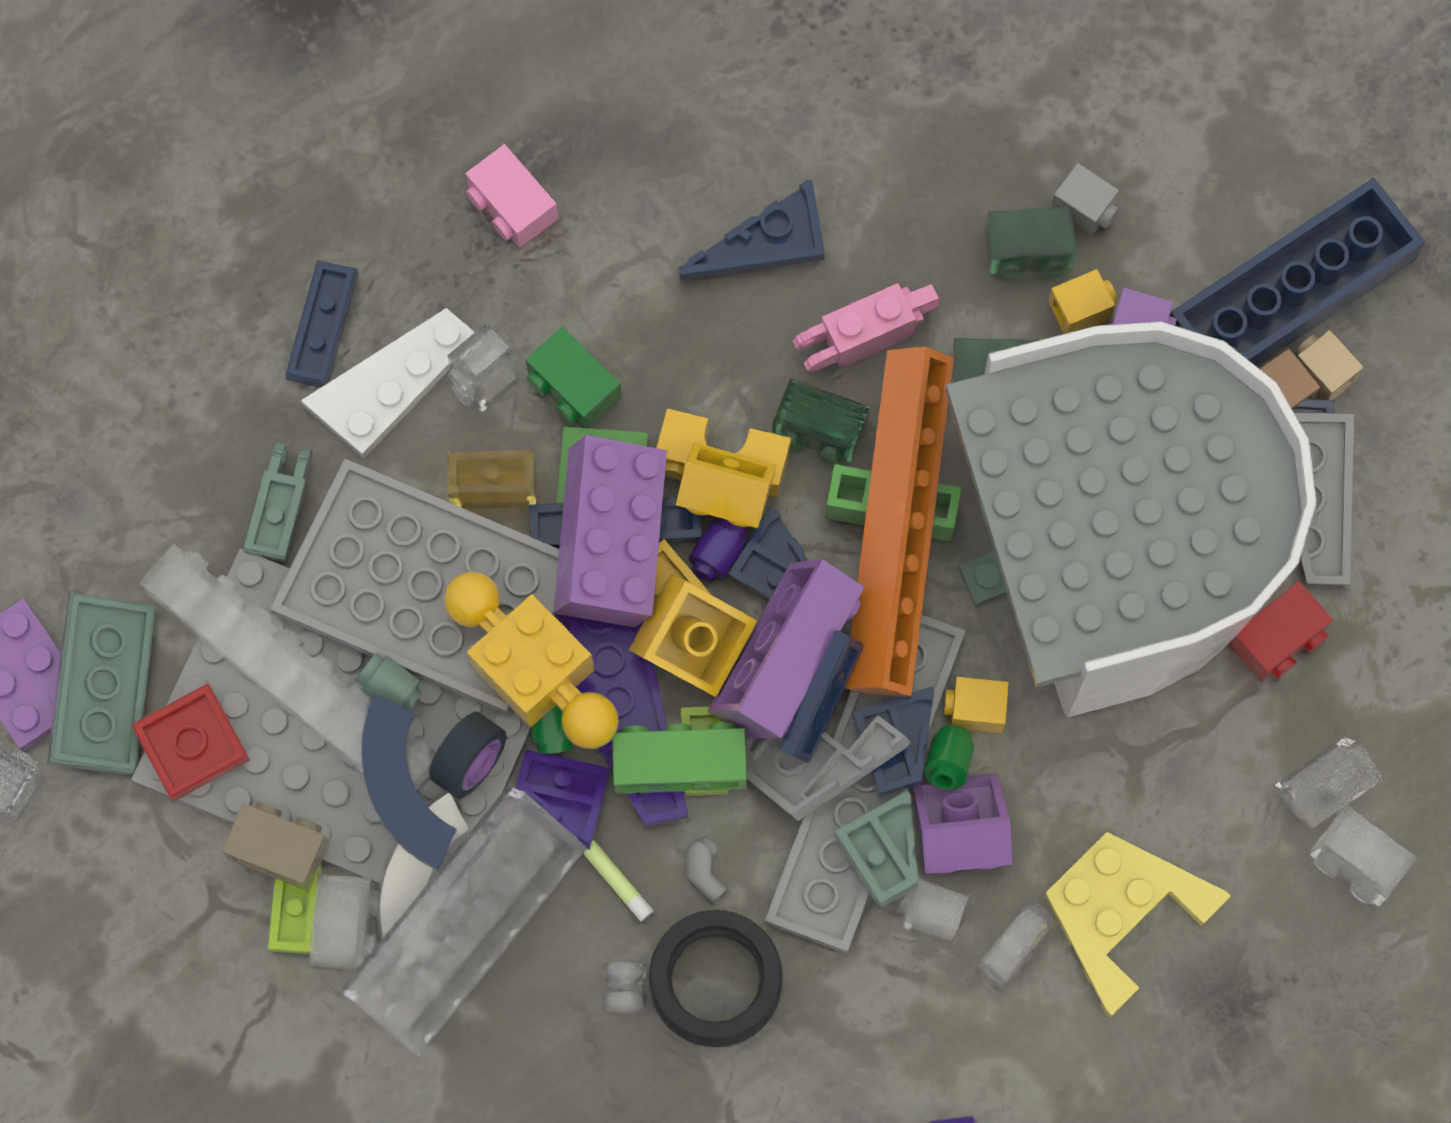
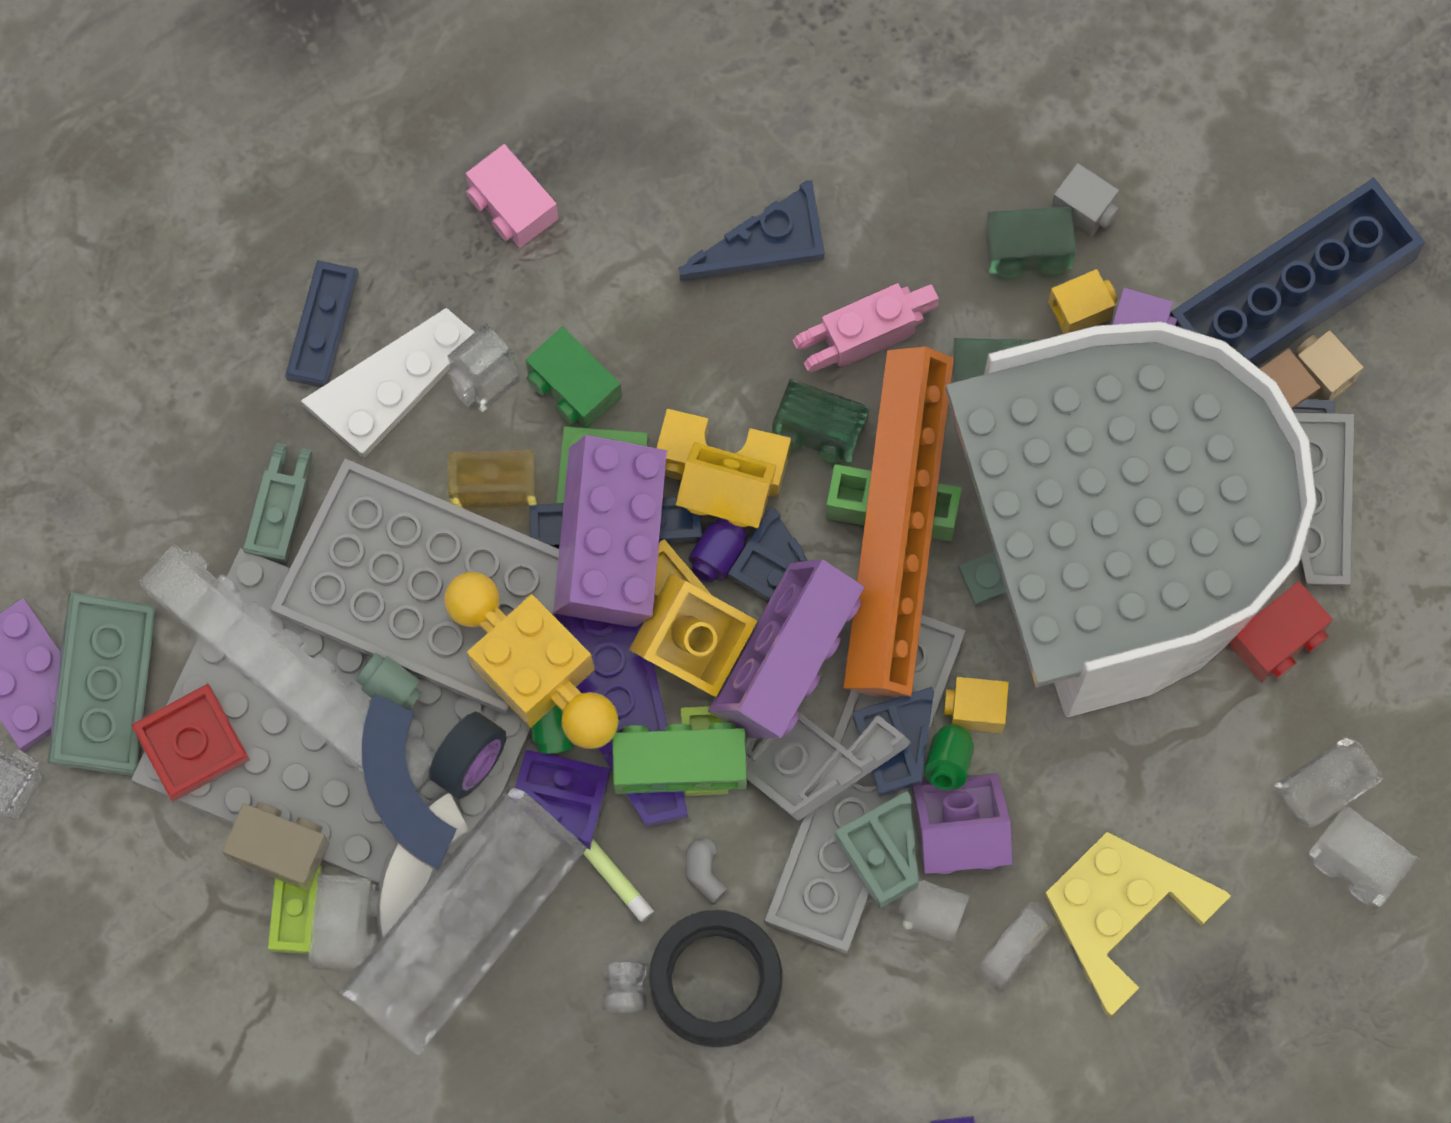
(822, 696): dark blue tile -> none

